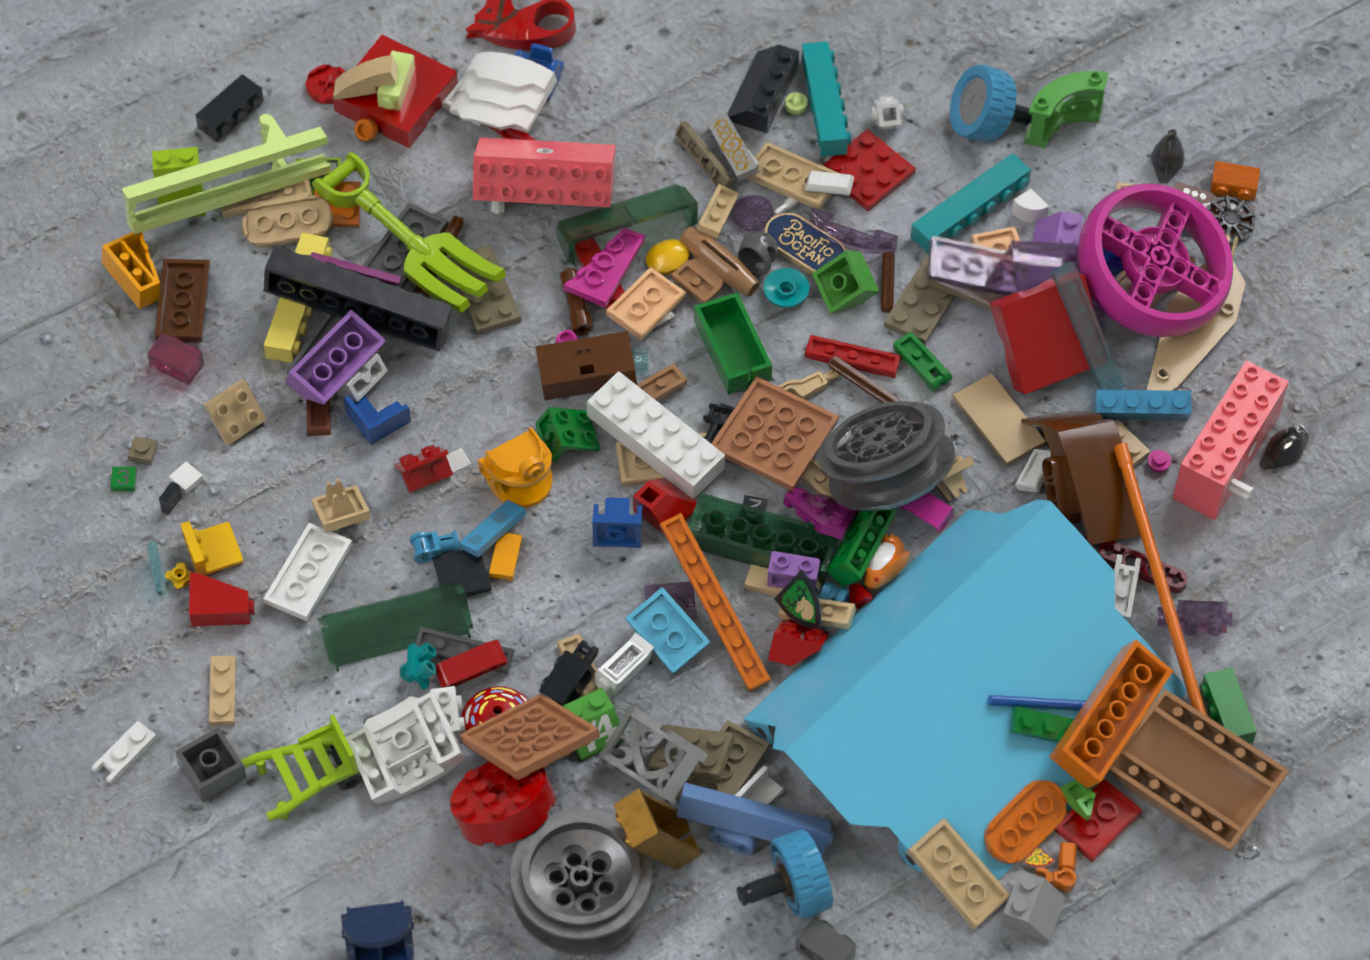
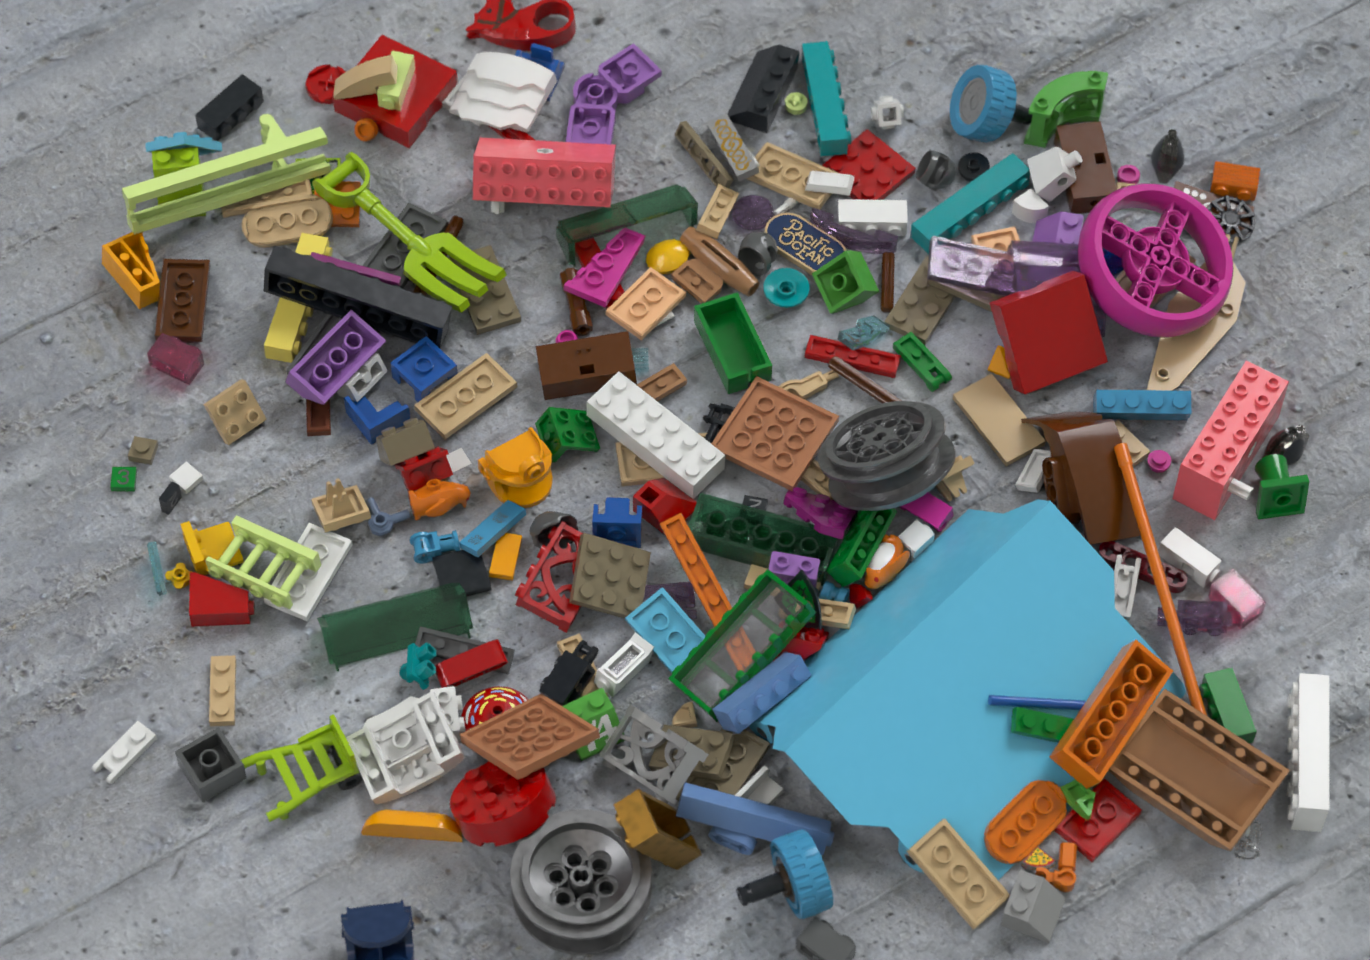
(181, 140): none -> medium azure plate
(264, 540): none -> yellowish green fence
(381, 522): none -> sand blue piece
(404, 442): none -> dark tan slope
(412, 825): none -> light orange brick
(423, 367): none -> blue panel
(437, 498): none -> orange animal
(465, 396): none -> tan plate
(545, 522): none -> dark grey hair
(546, 585): none -> red fence
(597, 96): none -> medium lavender plate
(609, 576): none -> dark tan plate
(685, 716): none -> tan tile
(742, 642): none -> window
(761, 692): none -> medium blue brick
(865, 332): none -> clear light blue slope
(873, 215): none -> white brick
(916, 538): none -> white brick
(936, 170): none -> dark grey helmet
(973, 165): none -> black piece
(998, 363): none -> light orange slope
(1053, 172): none -> white torso
(1087, 327): clear light blue tile -> none
(1095, 172): none -> reddish brown brick
(1128, 174): none -> dark pink tile
(1190, 557): none -> white brick
(1241, 598): none -> clear pink brick
(1279, 492): none -> green plant
(1308, 752): none -> white brick

